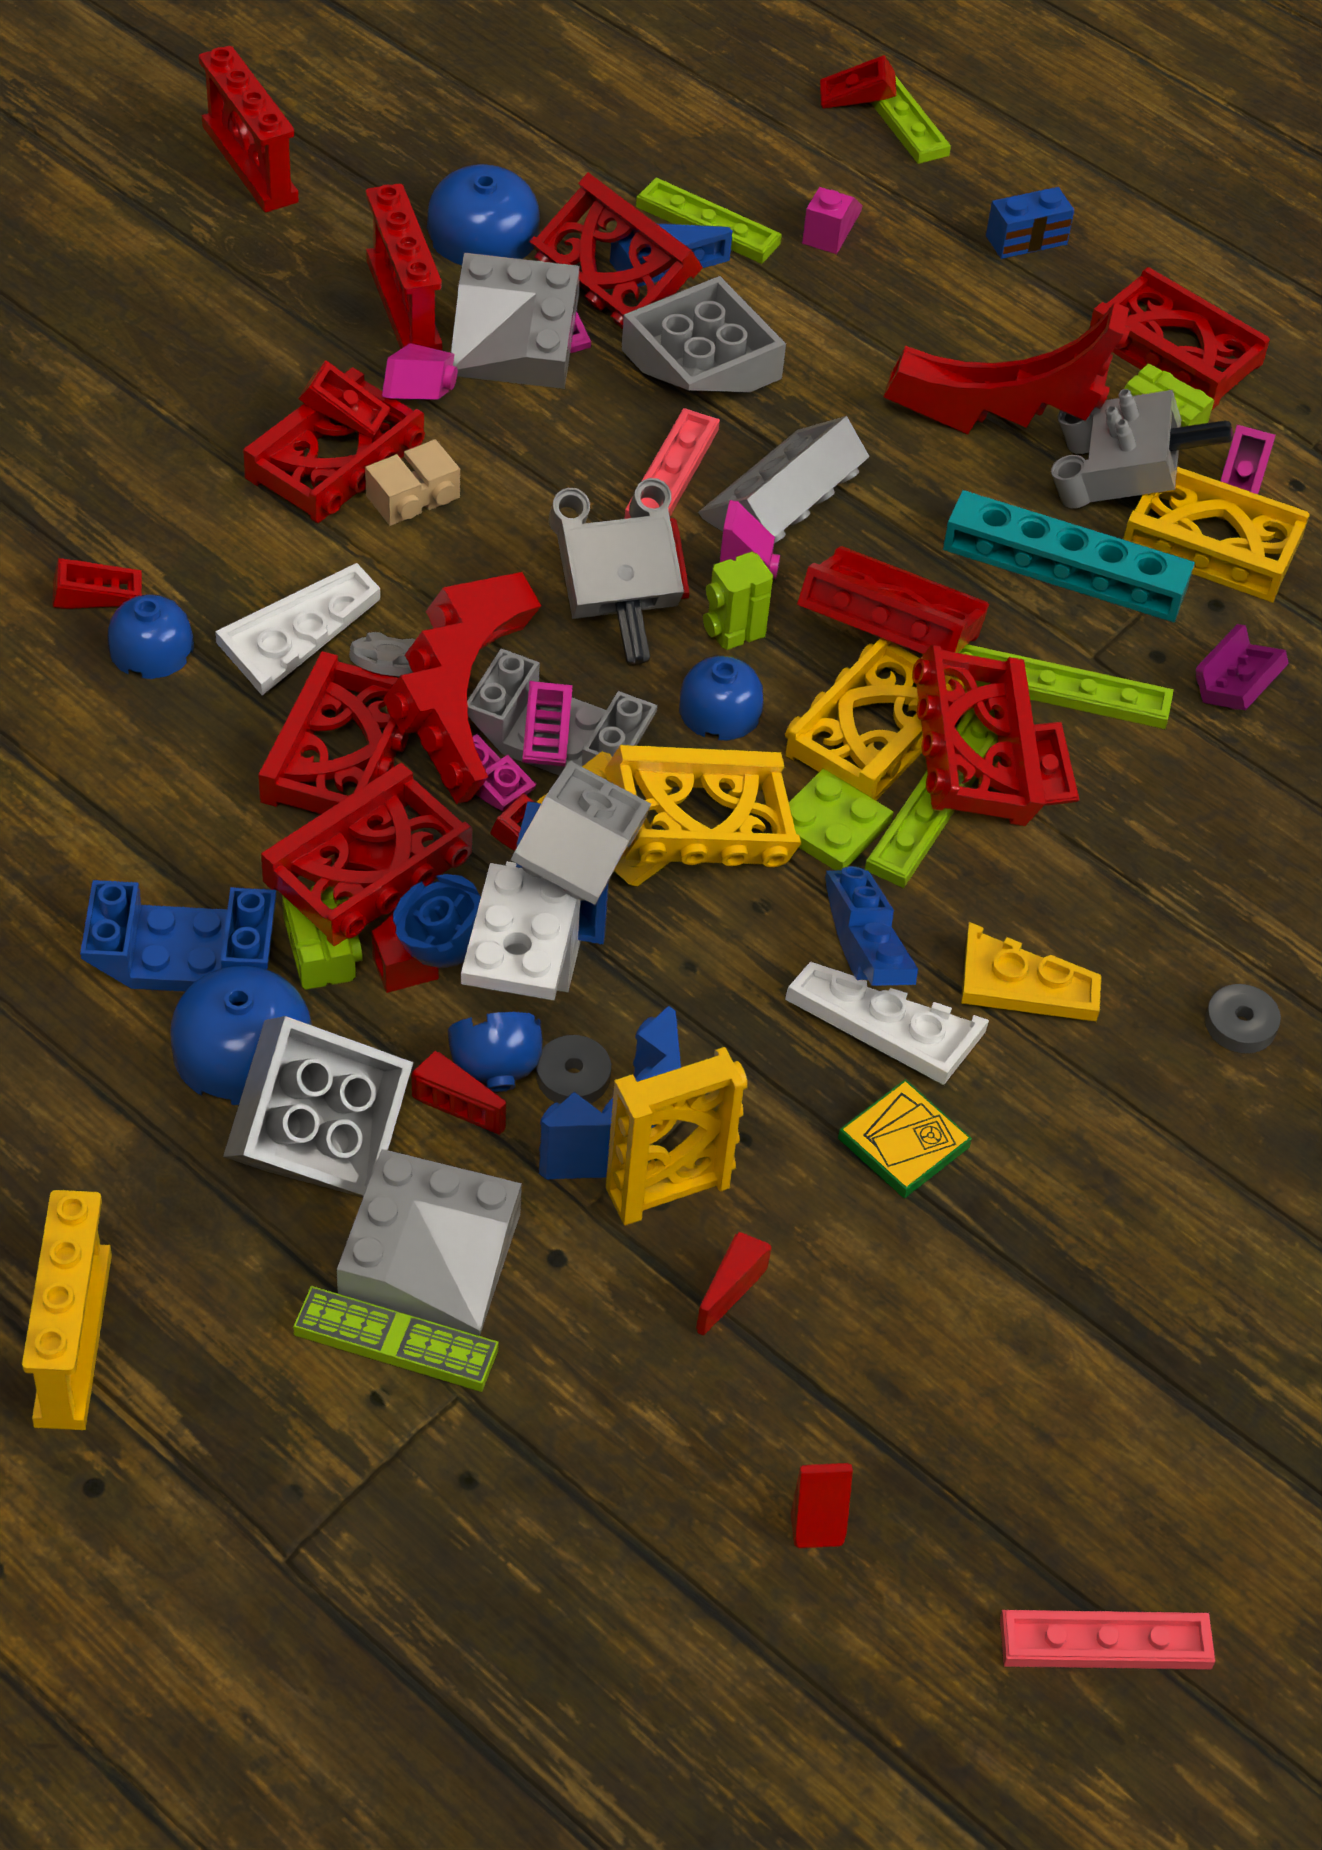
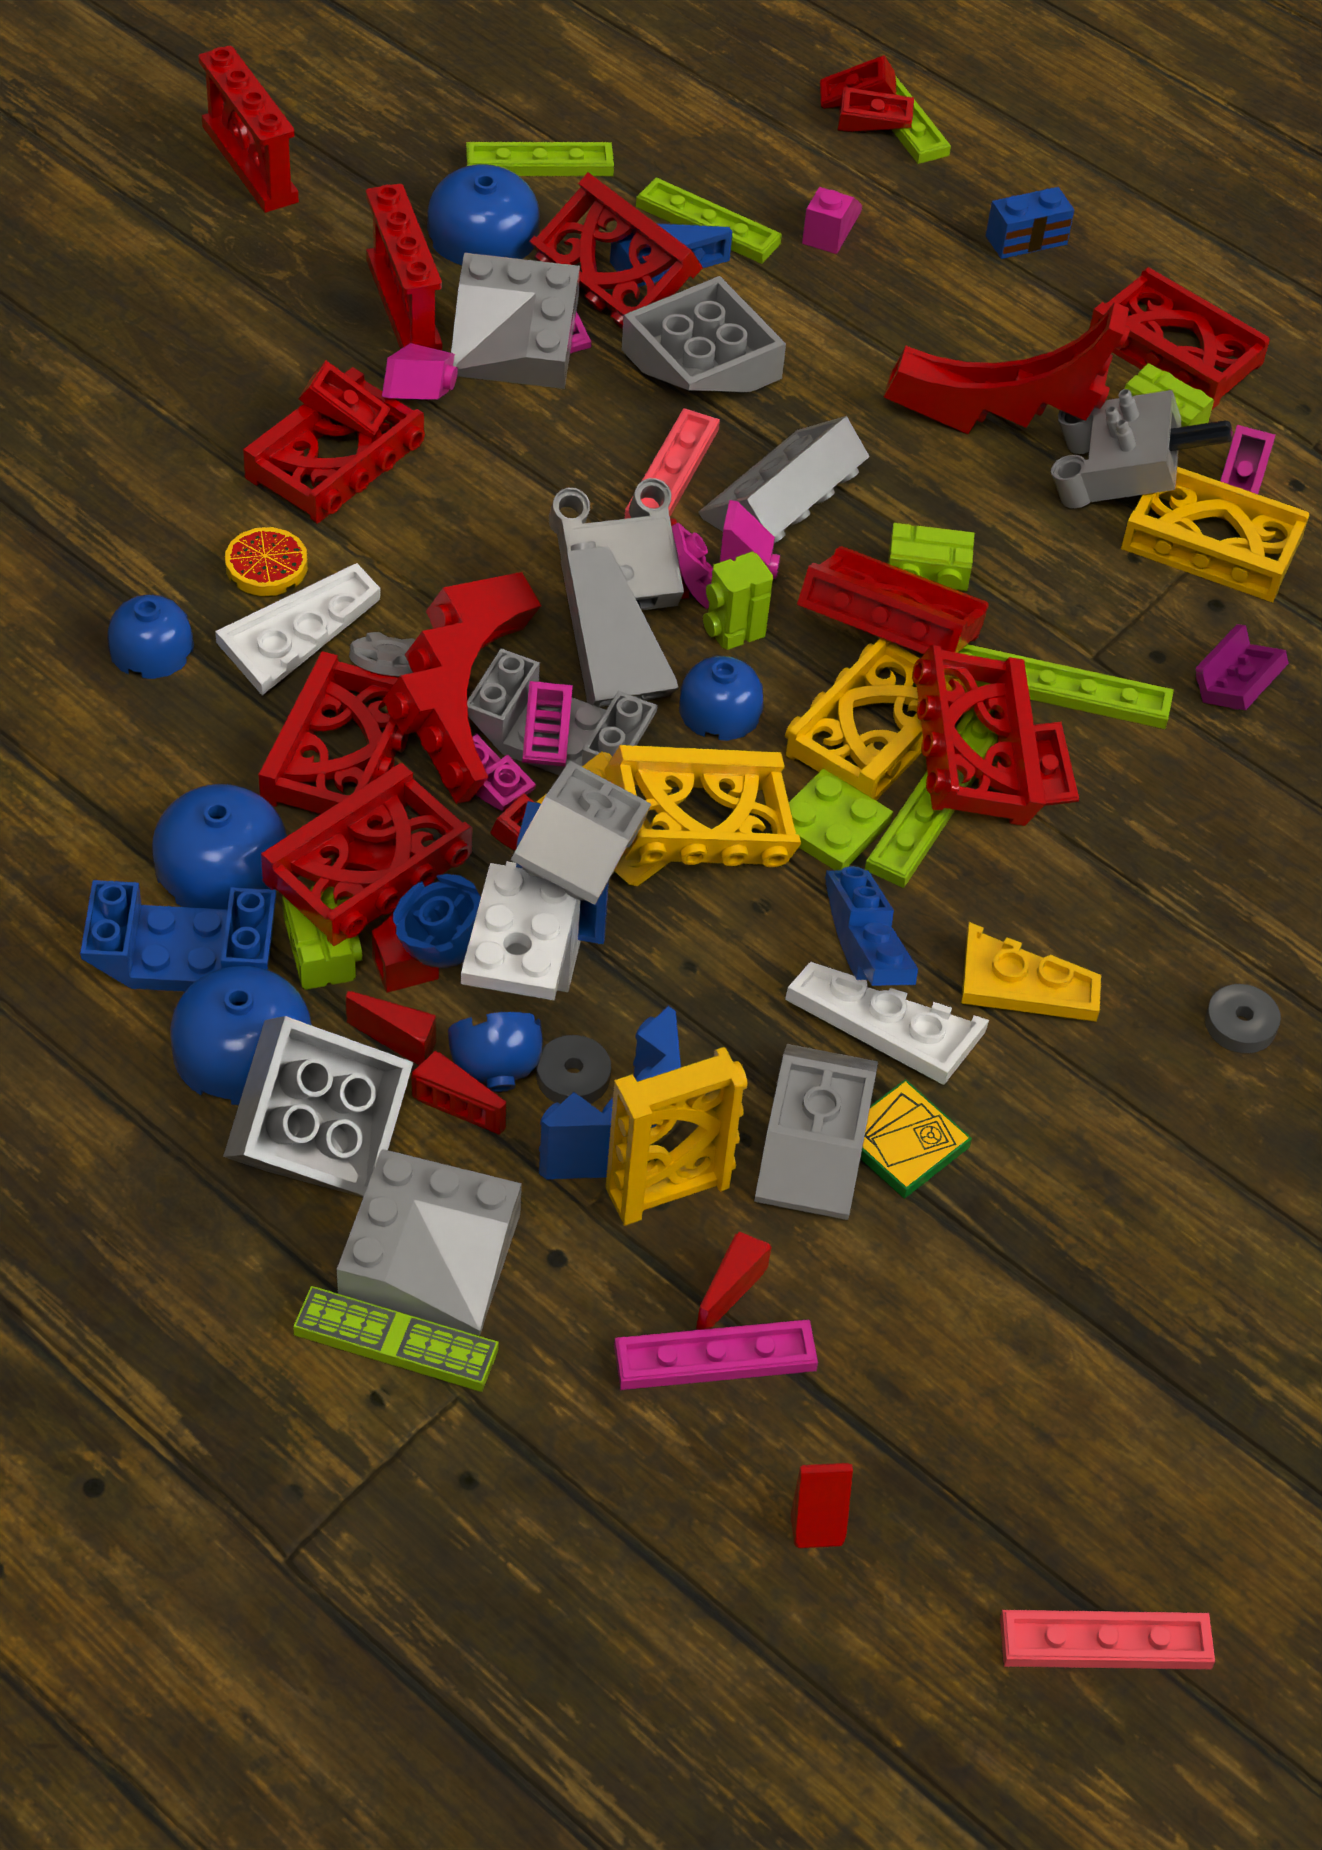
(67, 1310): yellow fence -> none
(81, 584): red slope -> none
(214, 843): none -> blue cylinder
(266, 561): none -> tile
(393, 1025): none -> red slope
(403, 493): tan piece -> none
(544, 157): none -> lime tile
(611, 630): none -> light grey slope
(692, 562): none -> dark pink slope
(715, 1354): none -> dark pink tile
(816, 1131): none -> light grey slope
(874, 111): none -> red slope
(933, 553): none -> lime brick
(1068, 555): teal brick -> none

